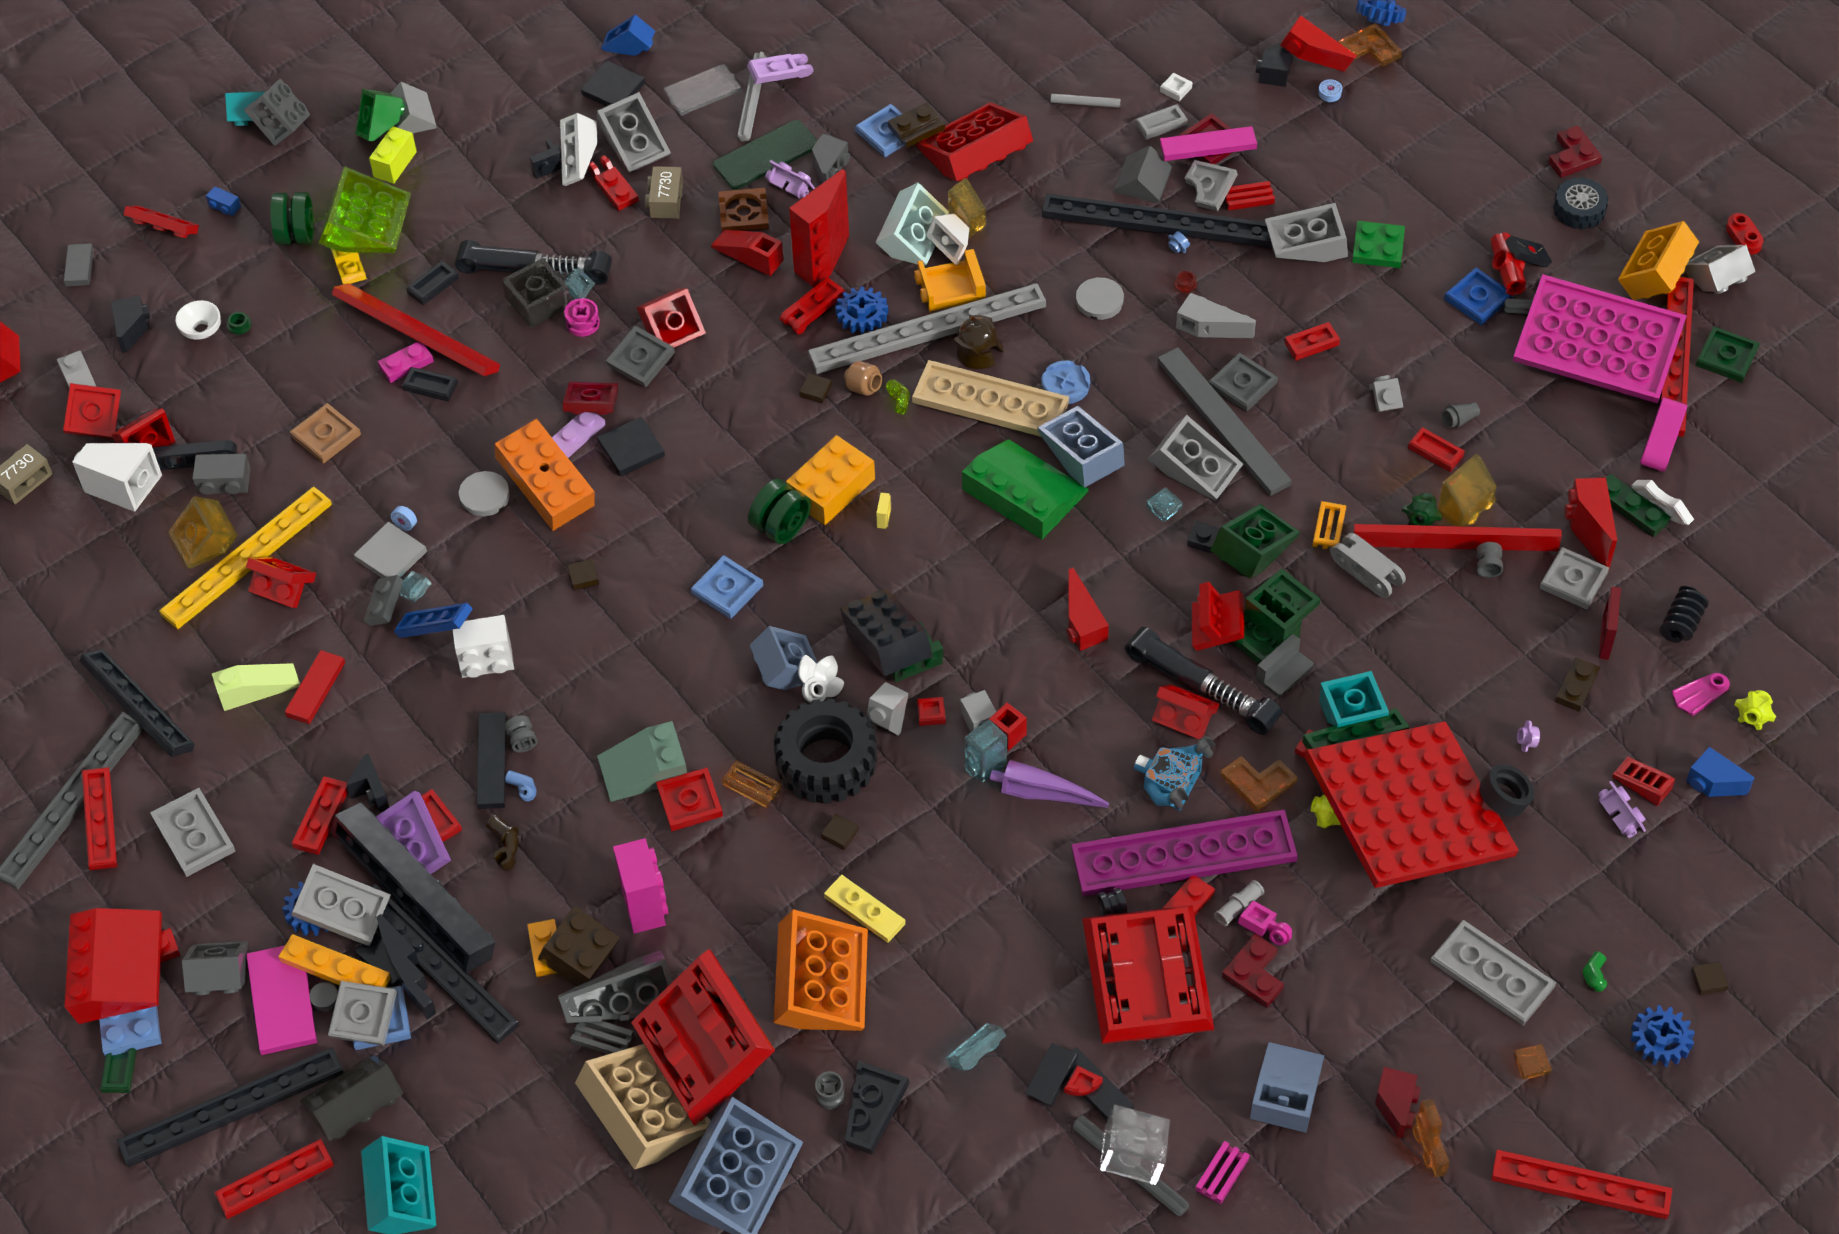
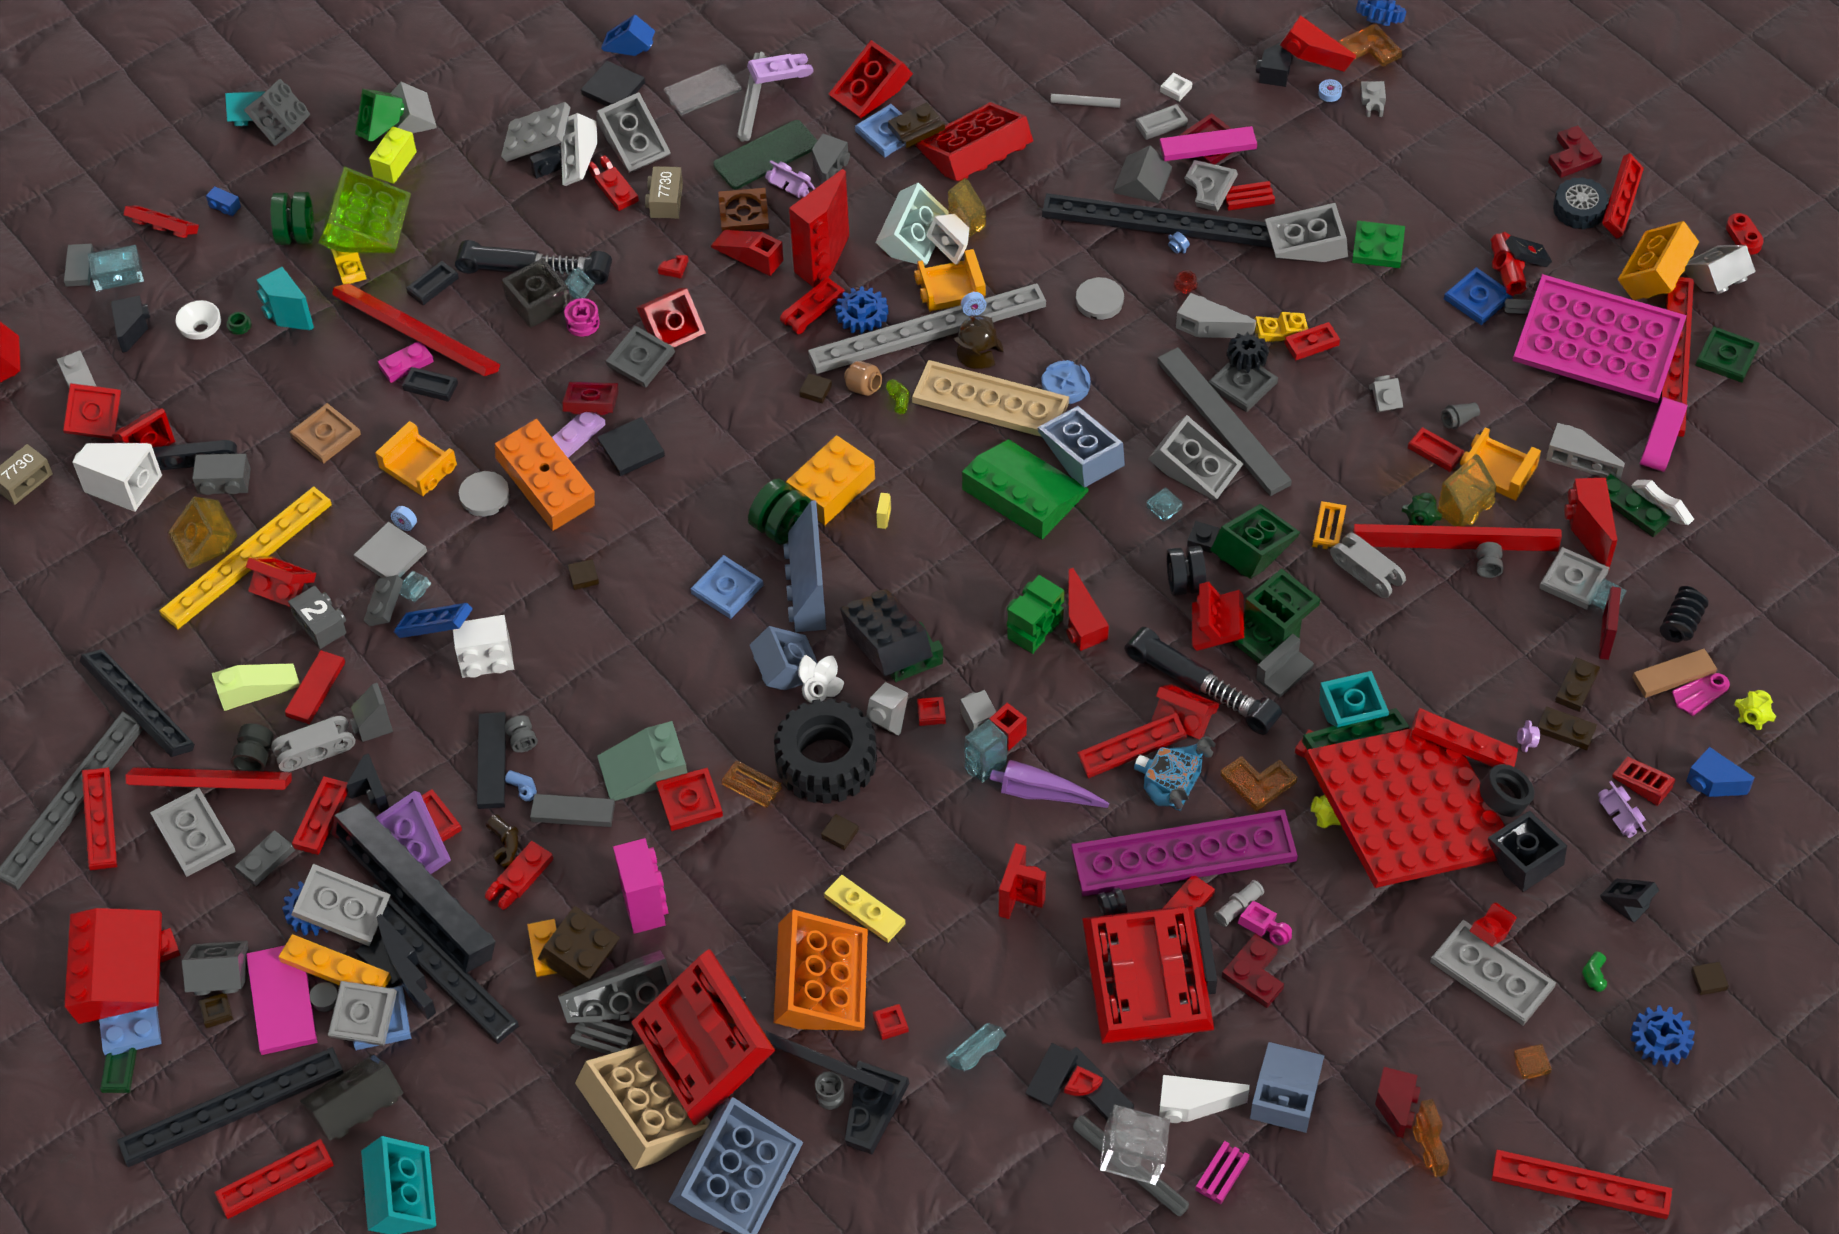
(116, 267): none -> clear light blue brick
(208, 778): none -> red tile
(215, 1010): none -> dark brown tile
(252, 747): none -> pearl dark grey wheel
(264, 858): none -> dark grey plate
(284, 301): none -> teal slope
(312, 743): none -> light grey piece
(318, 617): none -> dark grey brick
(370, 715): none -> dark grey slope
(415, 460): none -> light orange panel
(520, 874): none -> red hinge
(535, 131): none -> light grey plate
(572, 810): none -> dark grey tile
(674, 267): none -> red tile
(805, 573): none -> sand blue slope
(830, 1063): none -> black tile
(870, 80): none -> red slope
(890, 1022): none -> red tile
(973, 303): none -> light blue tile
(1021, 883): none -> red bracket
(1035, 613): none -> green brick
(1131, 745): none -> red tile
(1185, 571): none -> black wheel
(1194, 1098): none -> white slope
(1206, 949): none -> black tile
(1247, 352): none -> black gear
(1278, 328): none -> yellow slope
(1373, 96): none -> light grey plate
(1462, 739): none -> red plate
(1494, 925): none -> red bracket
(1505, 464): none -> light orange panel
(1527, 850): none -> black slope
(1566, 728): none -> dark brown plate
(1581, 452): none -> light grey slope
(1602, 593): none -> clear light blue plate
(1622, 195): none -> red tile
(1630, 897): none -> black slope
(1674, 673): none -> medium nougat tile

